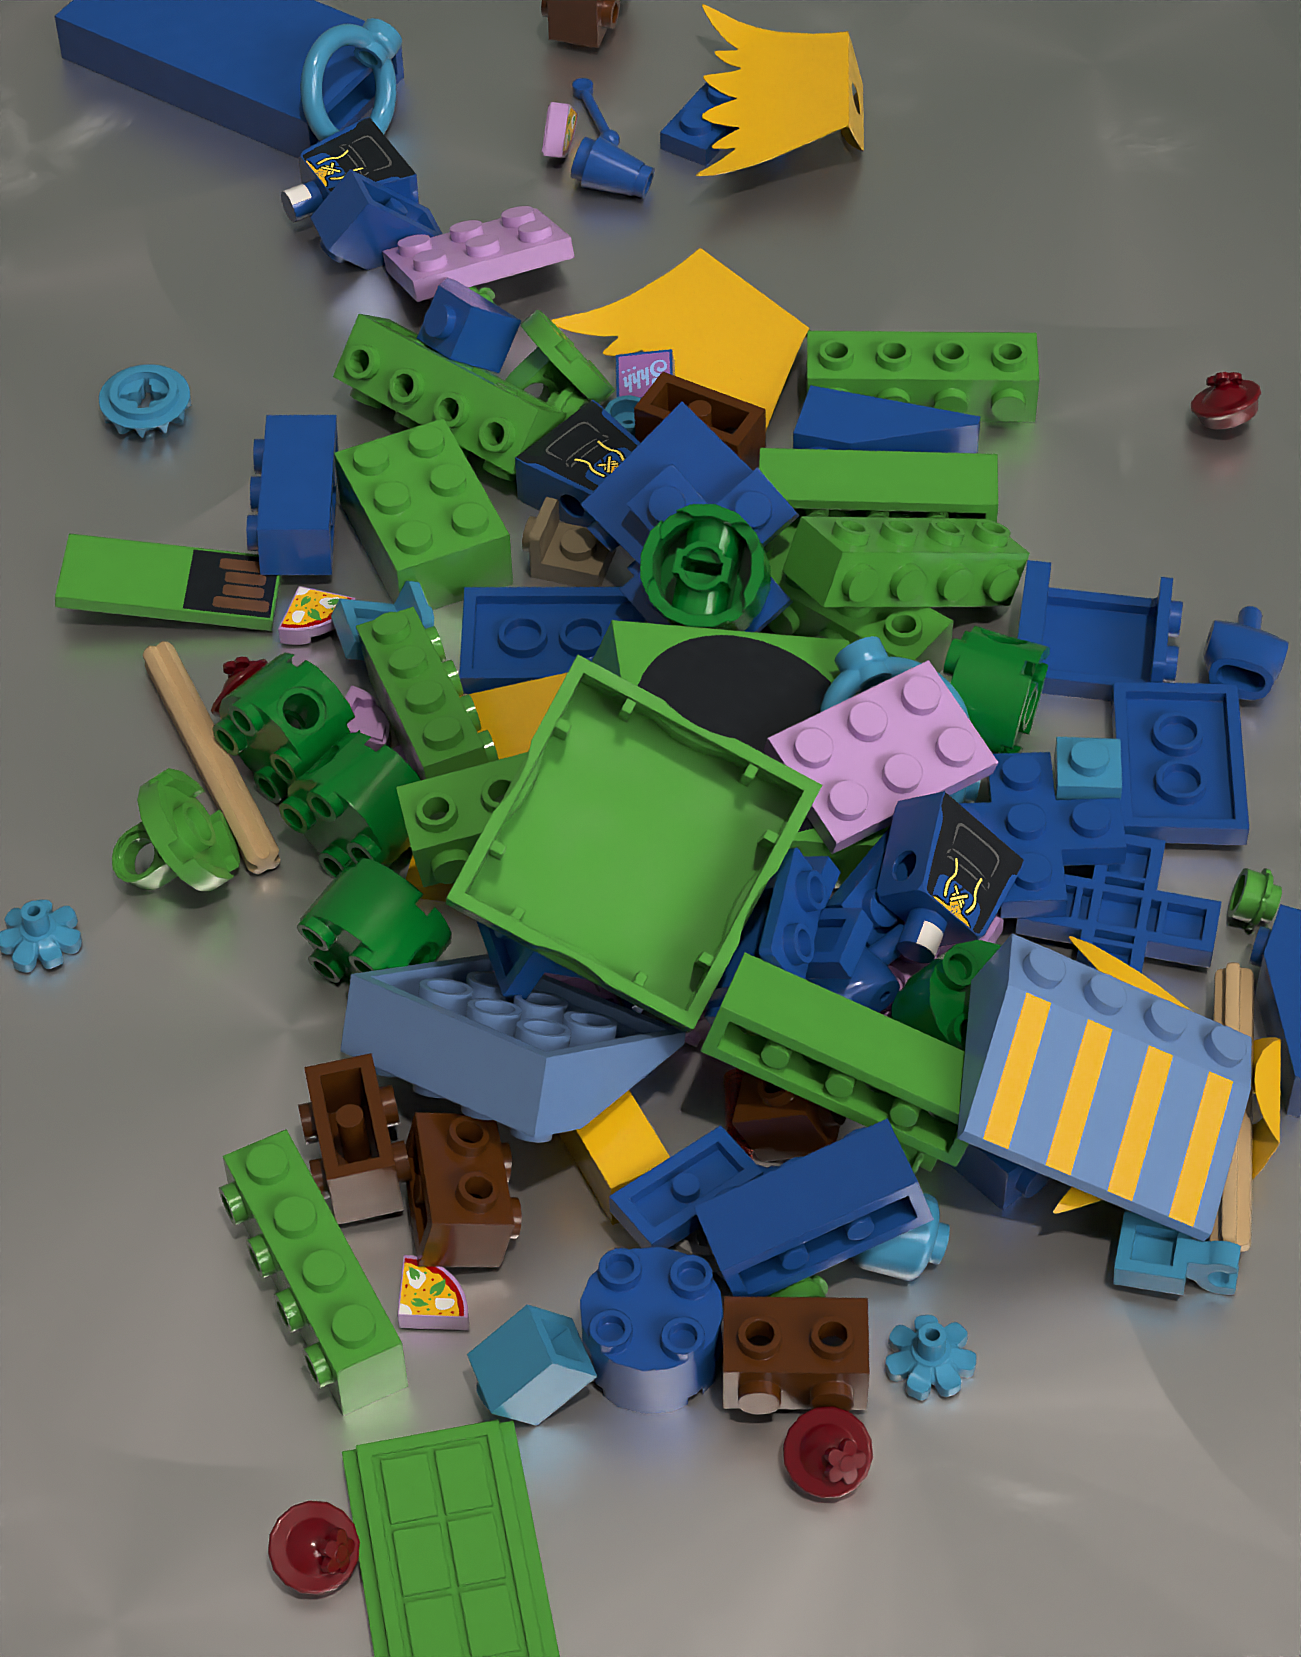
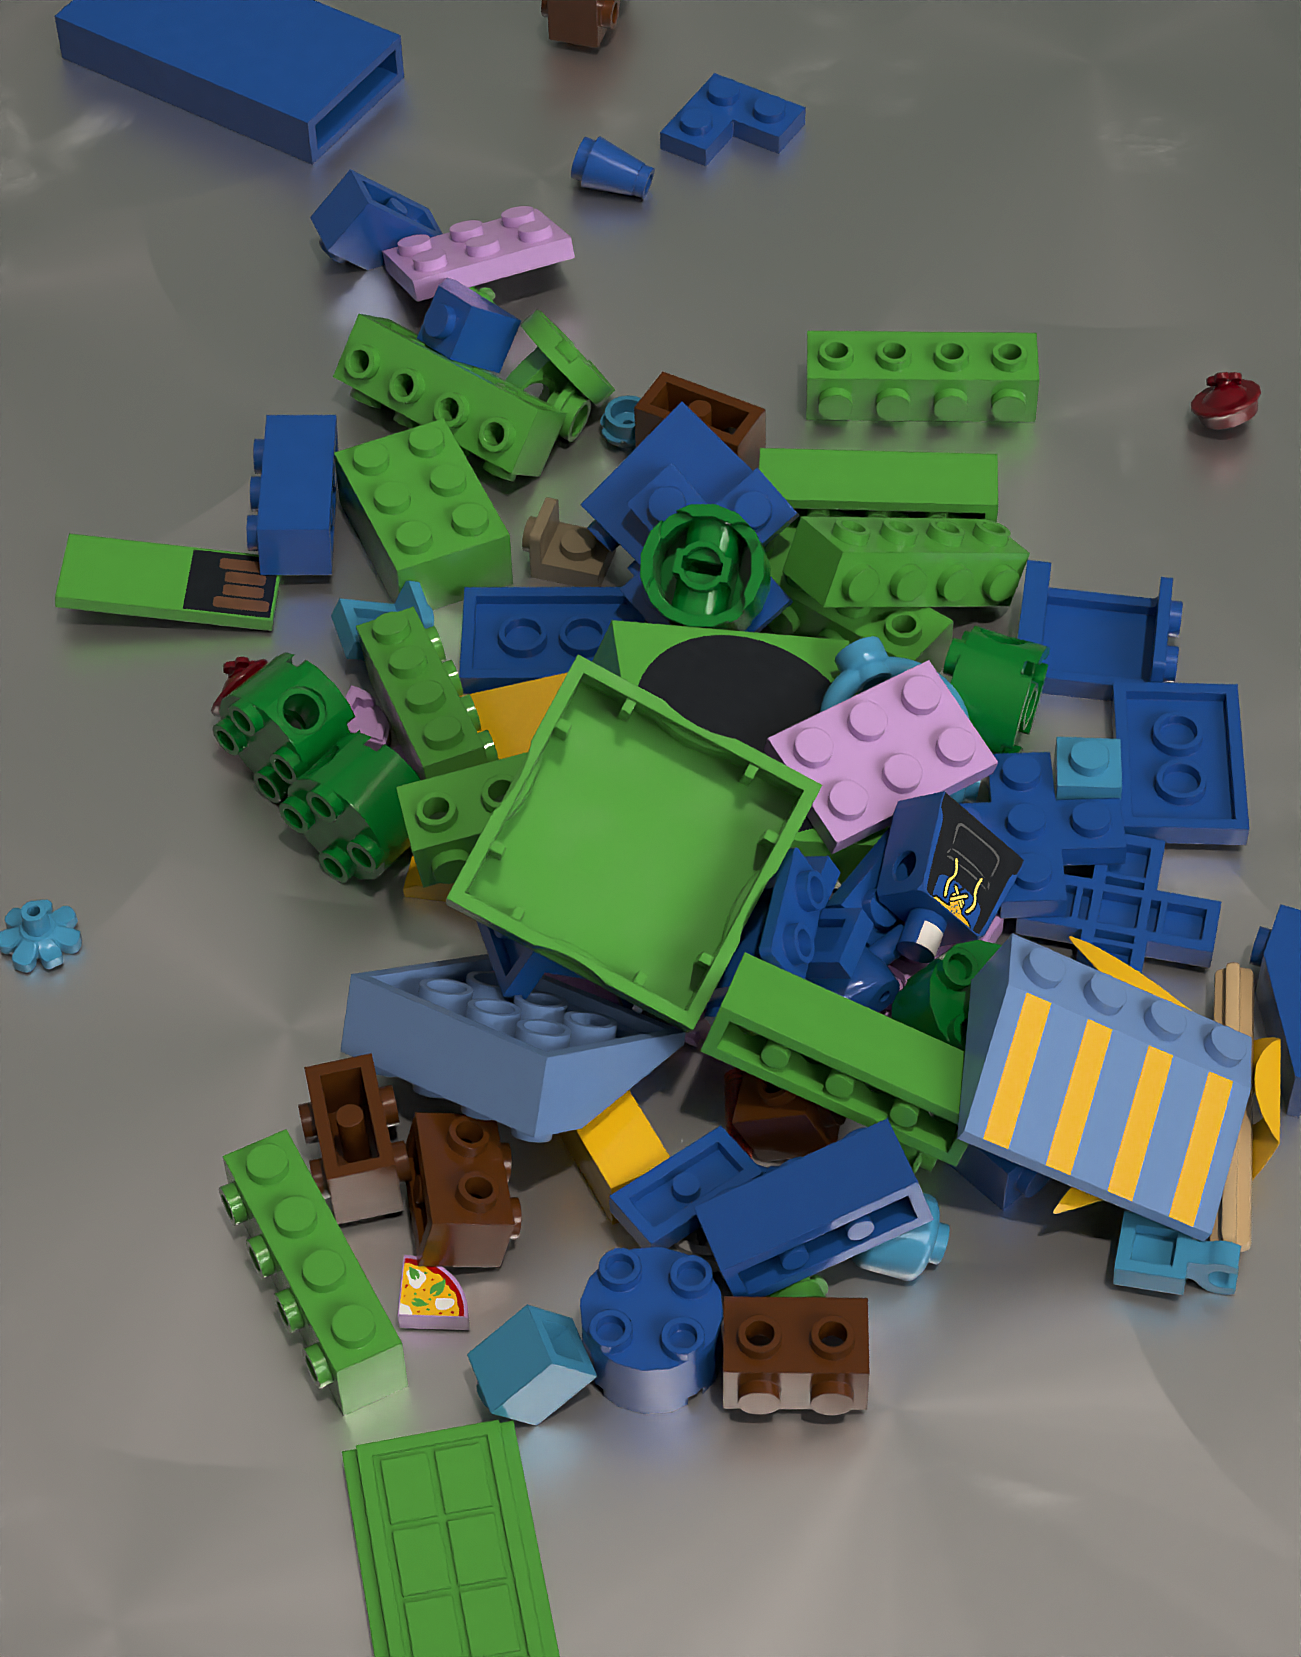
(127, 389): dark azure gear -> none
(183, 834): bright green tile -> none
(211, 760): tan axle -> none
(308, 616): tile -> none
(313, 1547): dark red hat -> none
(357, 148): torso -> none
(371, 923): green brick -> none
(375, 47): dark azure piece -> none
(559, 130): lavender tile -> none
(573, 462): torso -> none
(583, 89): blue hinge -> none
(639, 371): medium lavender tile -> none
(714, 323): yellow piece -> none
(786, 92): yellow piece -> none
(827, 1452): dark red hat -> none
(869, 423): blue slope -> none
(930, 1357): dark azure plant -> none
(1244, 654): blue piece -> none
(1254, 898): bright green plate -> none

